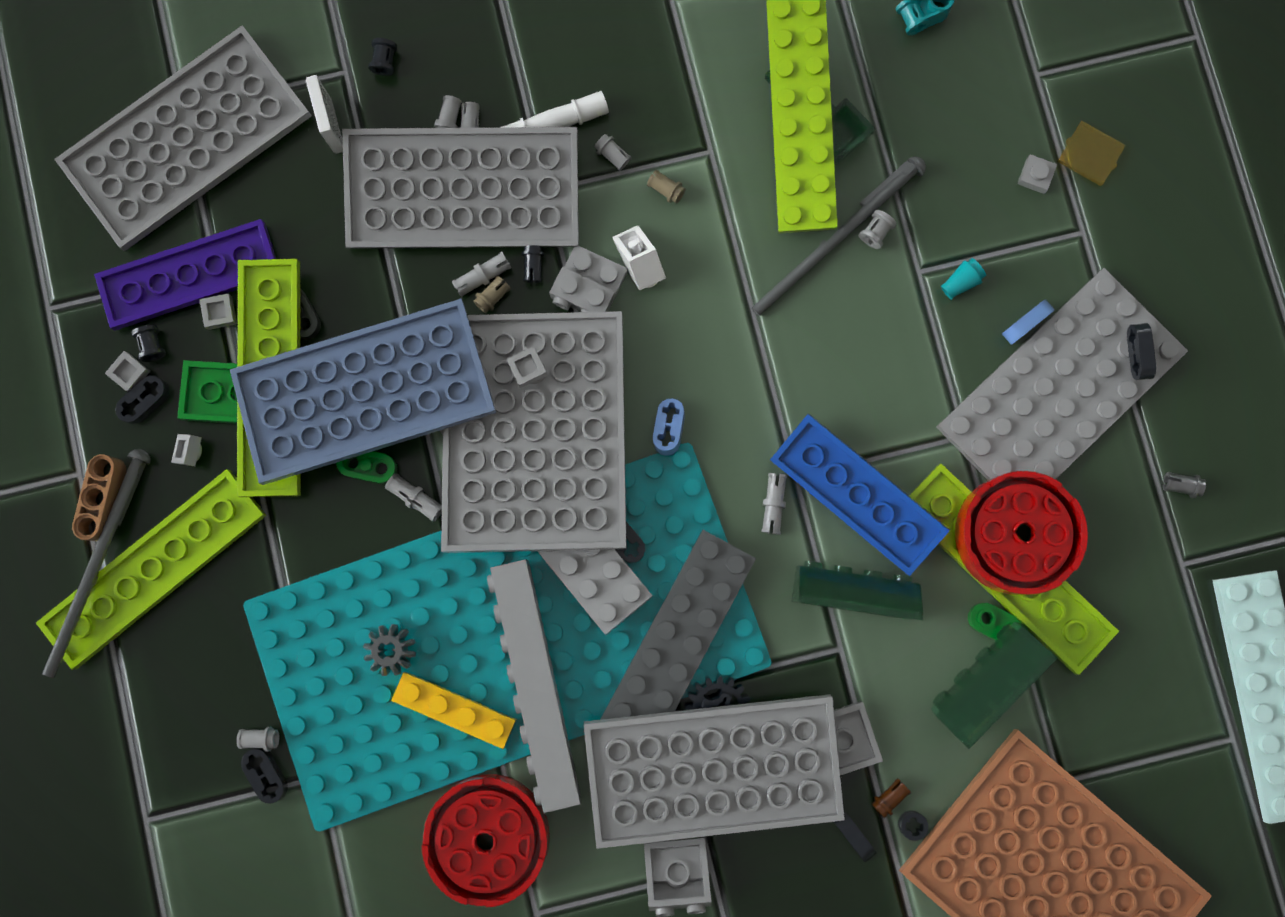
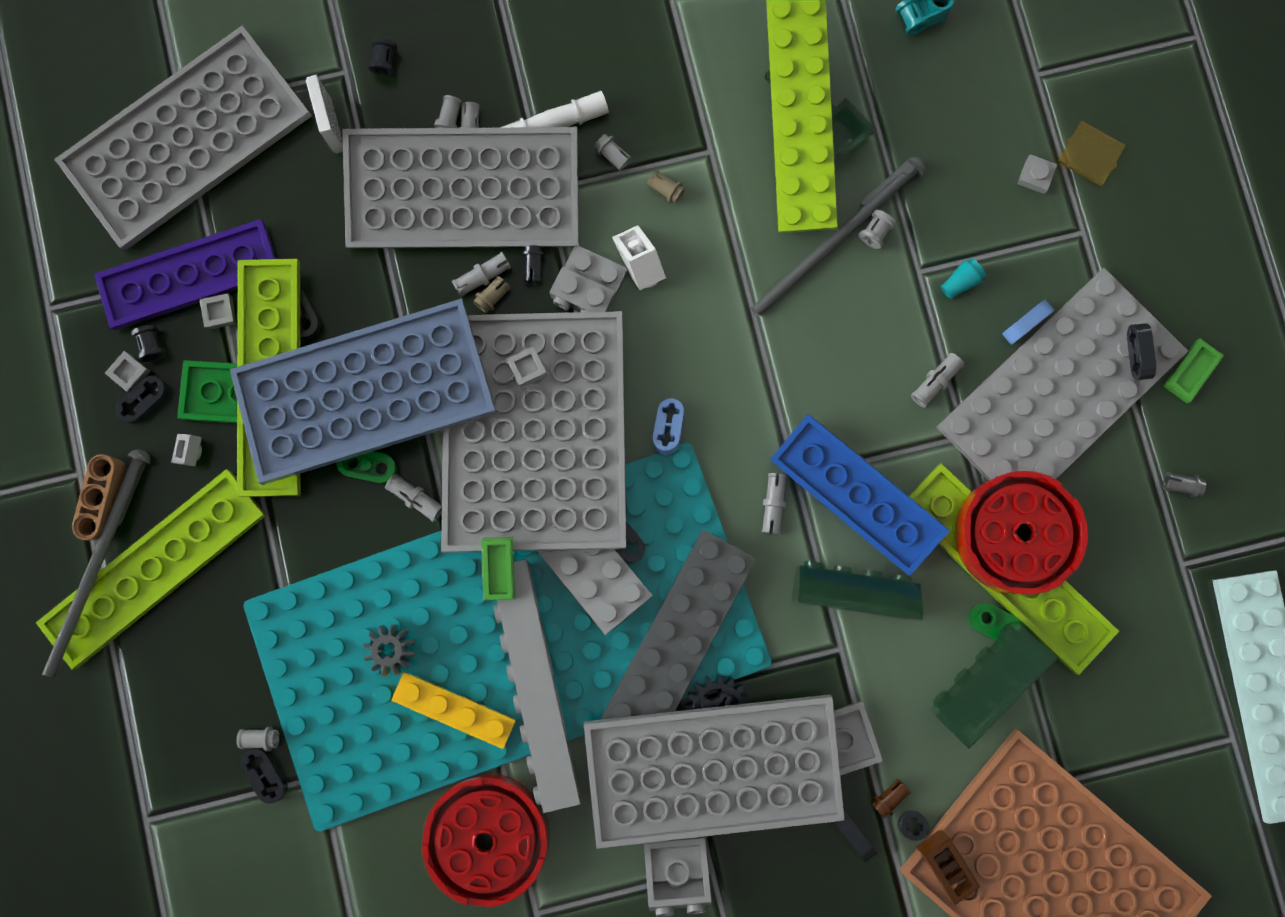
(498, 568): none -> bright green tile
(935, 850): none -> reddish brown slope
(937, 380): none -> light grey pin
(1193, 370): none -> bright green tile

